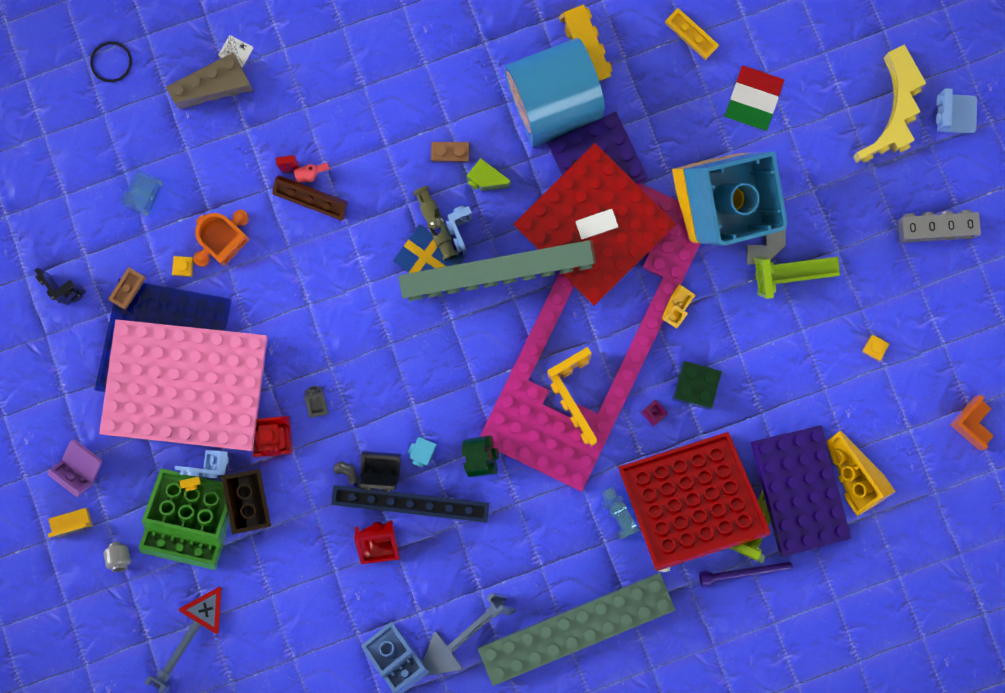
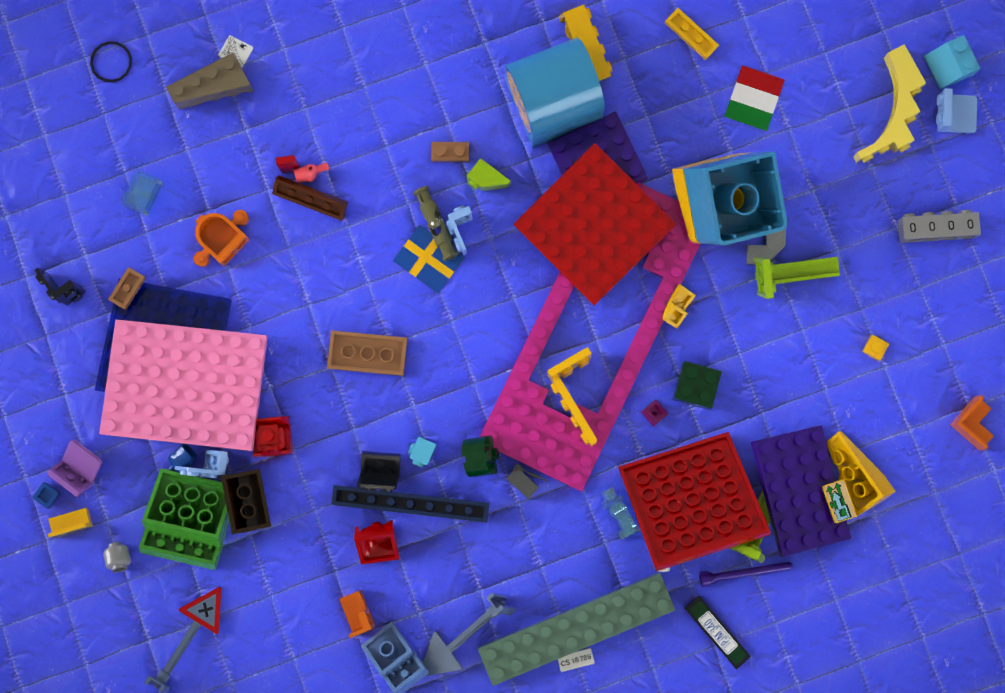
(46, 495): none -> blue plate
(181, 457): none -> blue piece
(182, 266): yellow plate -> none
(190, 484): yellow plate -> none
(315, 401): dark grey bracket -> none
(346, 469): dark grey arm -> none
(357, 613): none -> orange panel
(367, 353): none -> medium nougat plate
(496, 269): sand green brick -> none
(522, 482): none -> dark grey piece
(576, 660): none -> white sticker
(596, 224): white tile -> none
(717, 632): none -> tile
(839, 501): none -> panel
(952, 62): none -> medium azure slope

